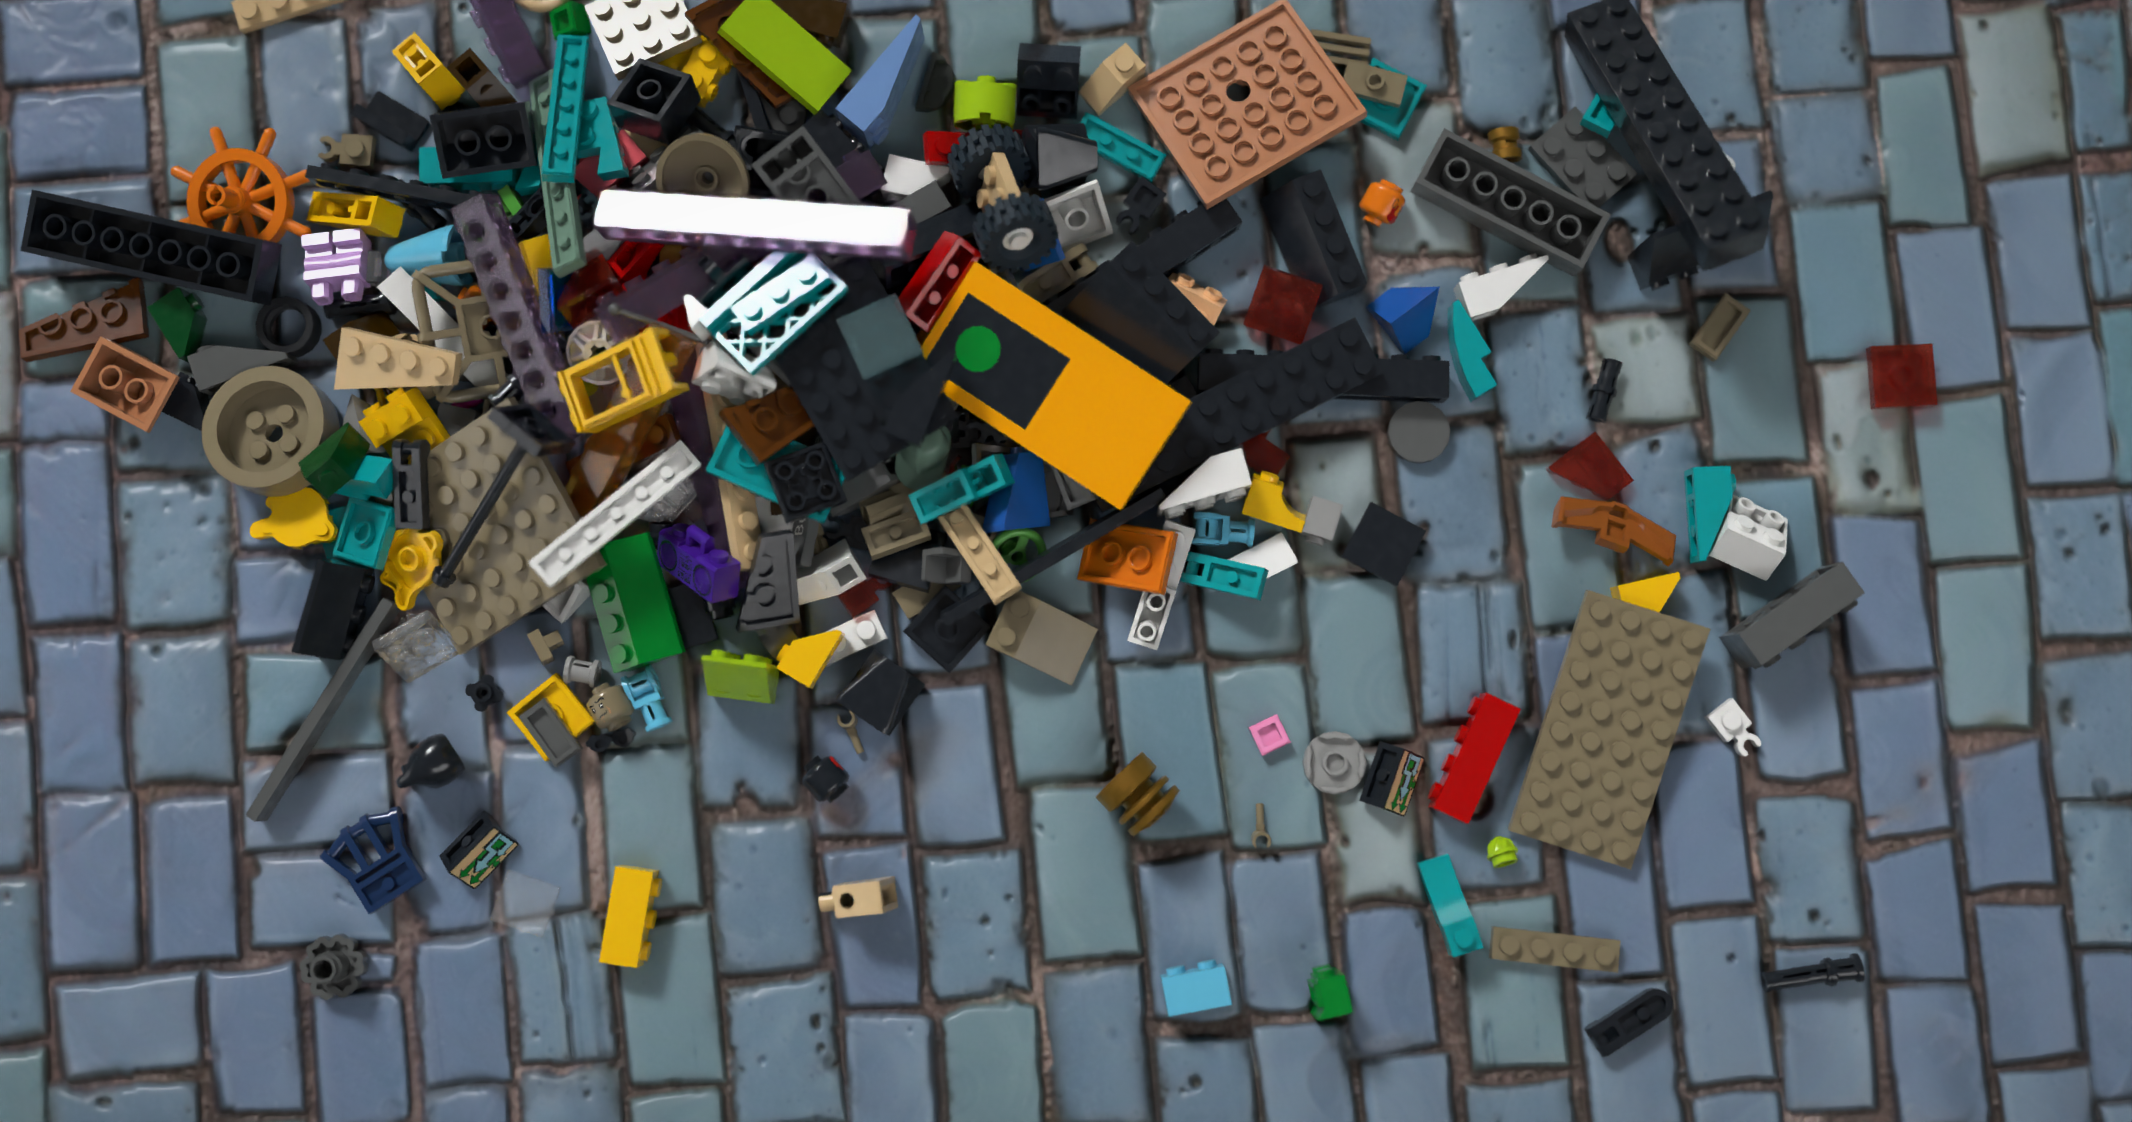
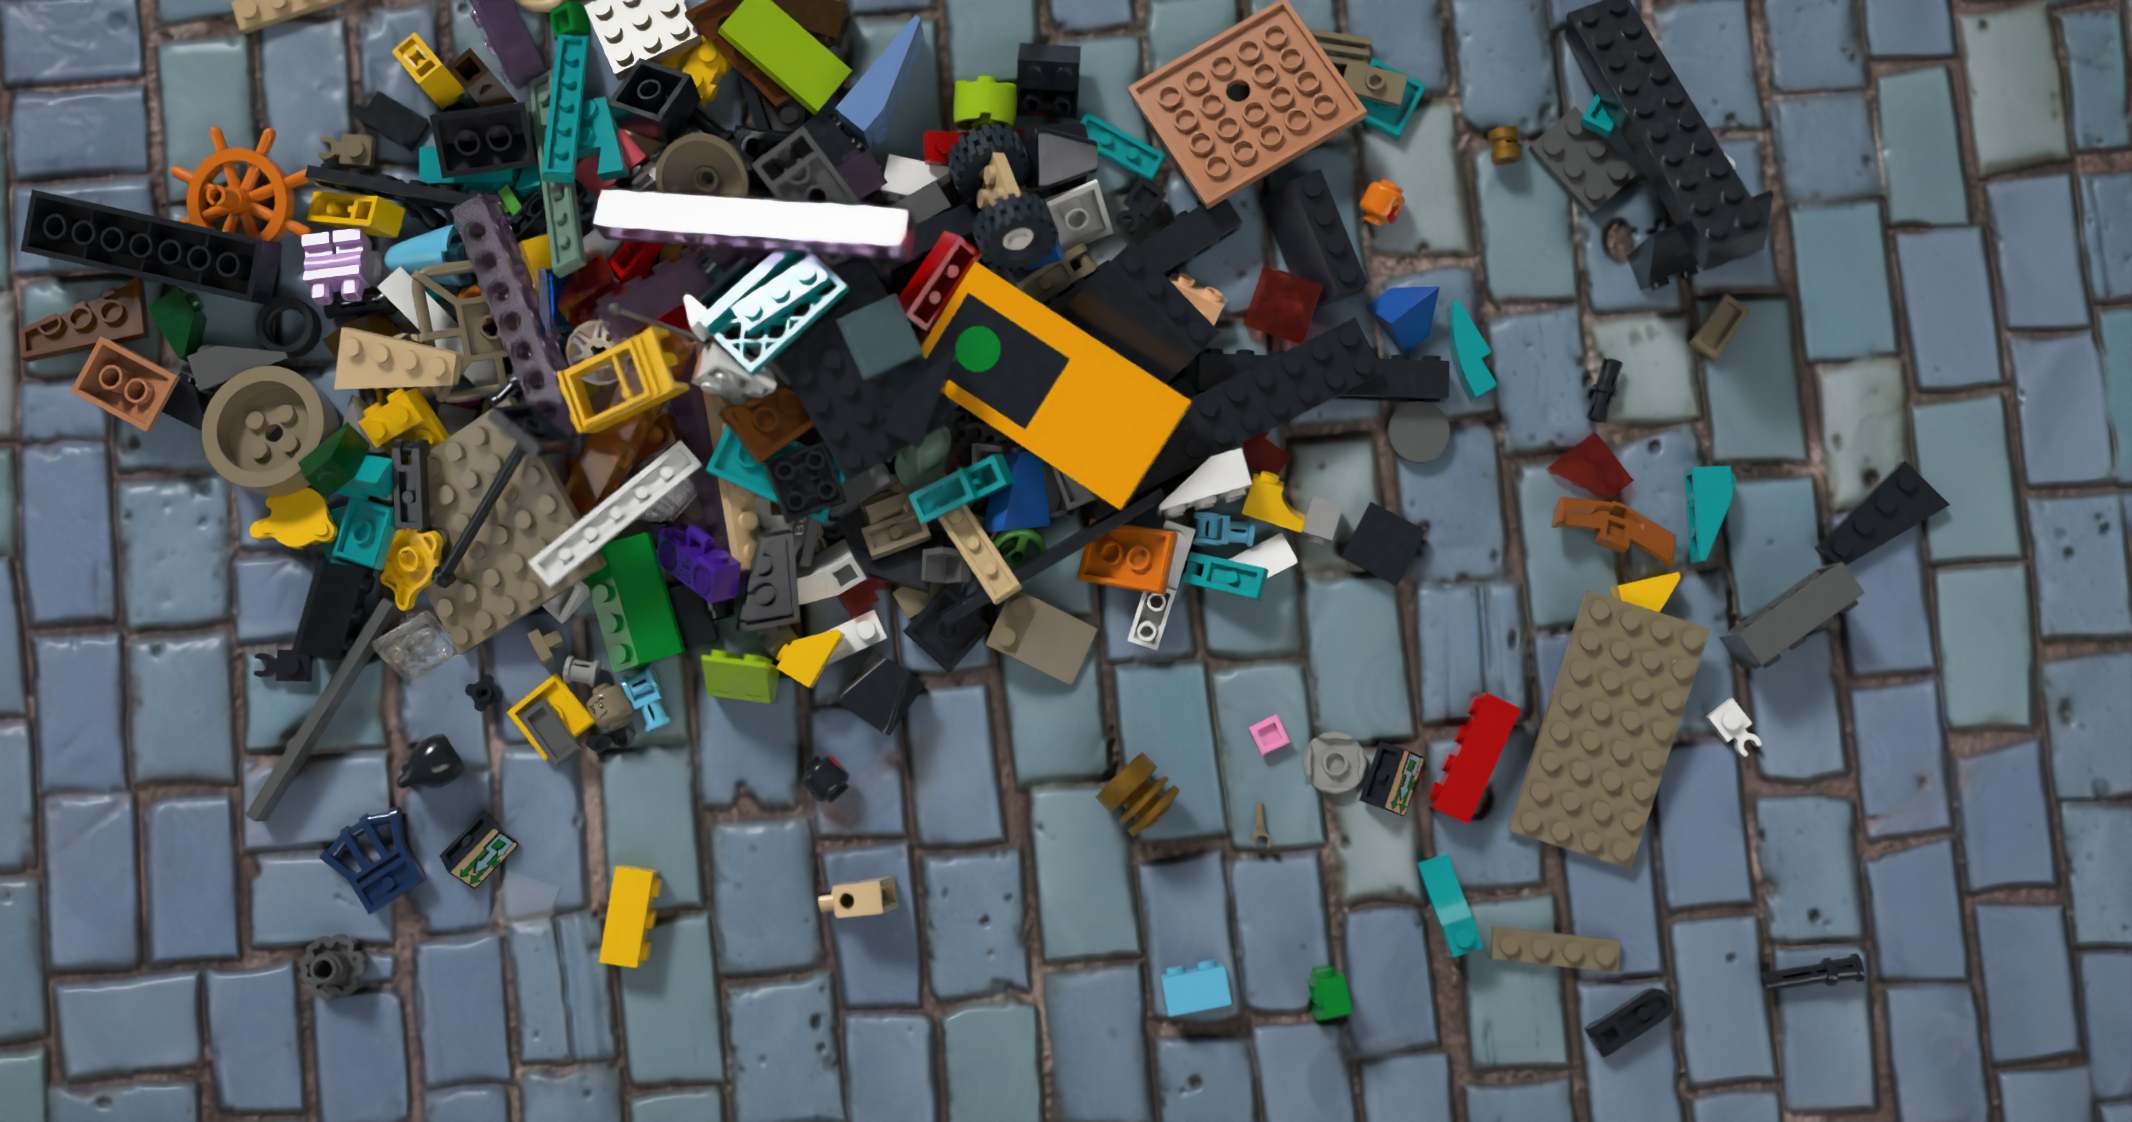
(288, 666): none -> black plate
(852, 732): dark tan hand -> none
(937, 85): pearl dark grey tile -> none
(1112, 79): tan slope -> none
(1489, 292): white slope -> none
(1502, 852): lime plate -> none
(1510, 202): dark grey brick -> none
(1751, 538): white slope -> none
(1886, 512): none -> black wing
(1901, 376): clear red plate -> none

